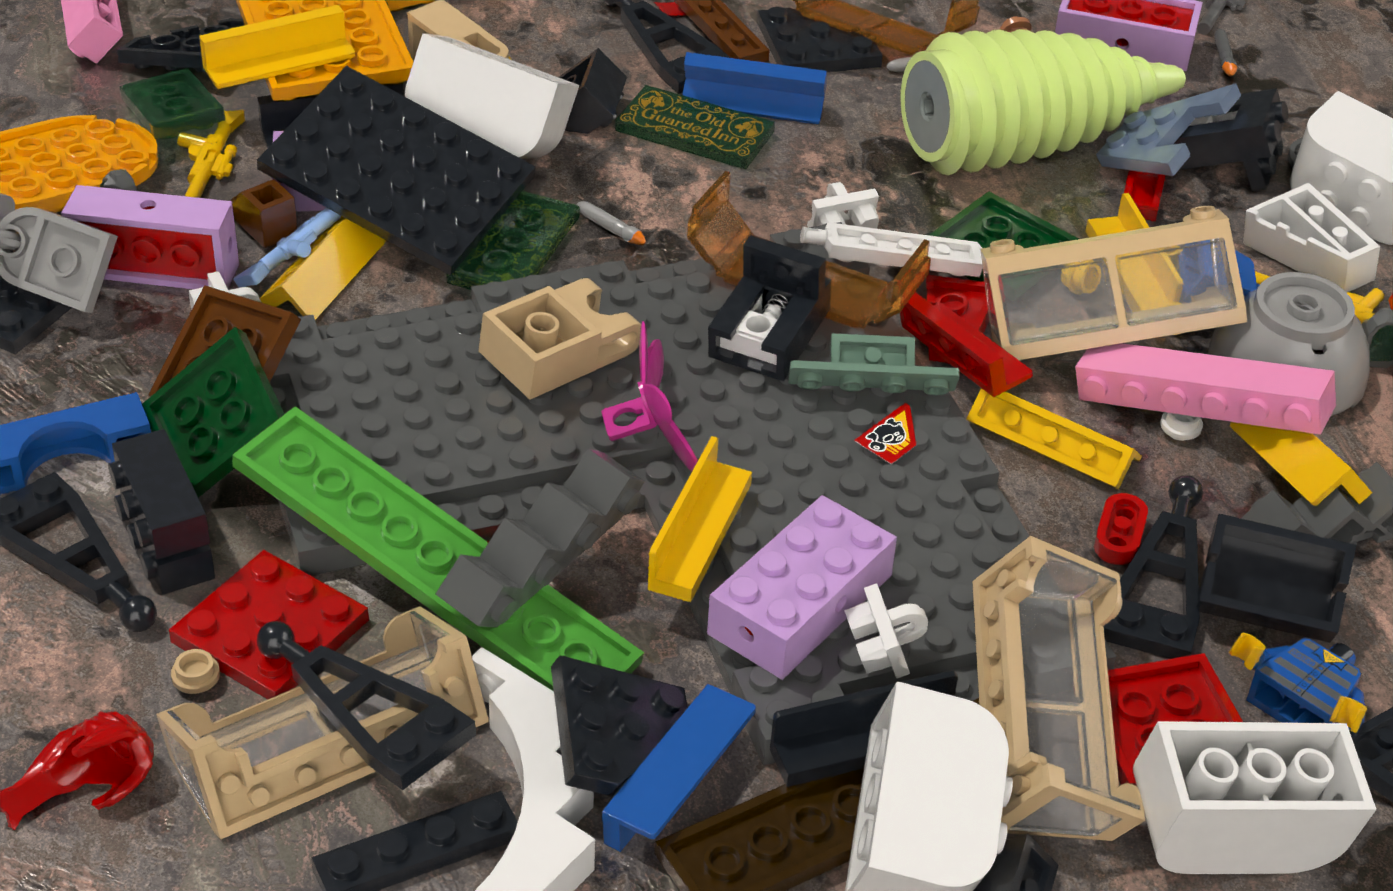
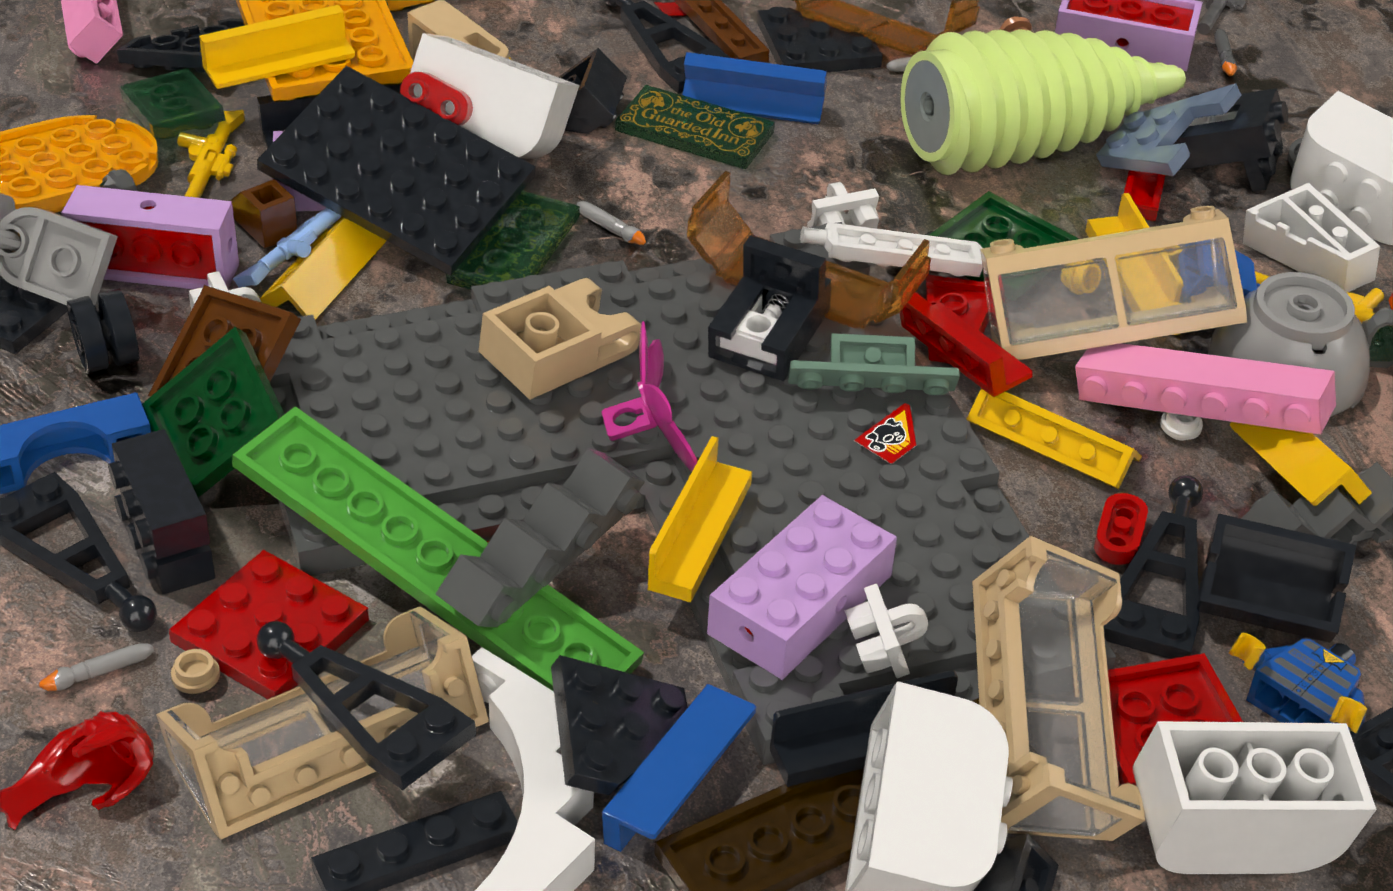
(65, 677): none -> light grey piece
(103, 330): none -> black wheel
(436, 95): none -> red plate

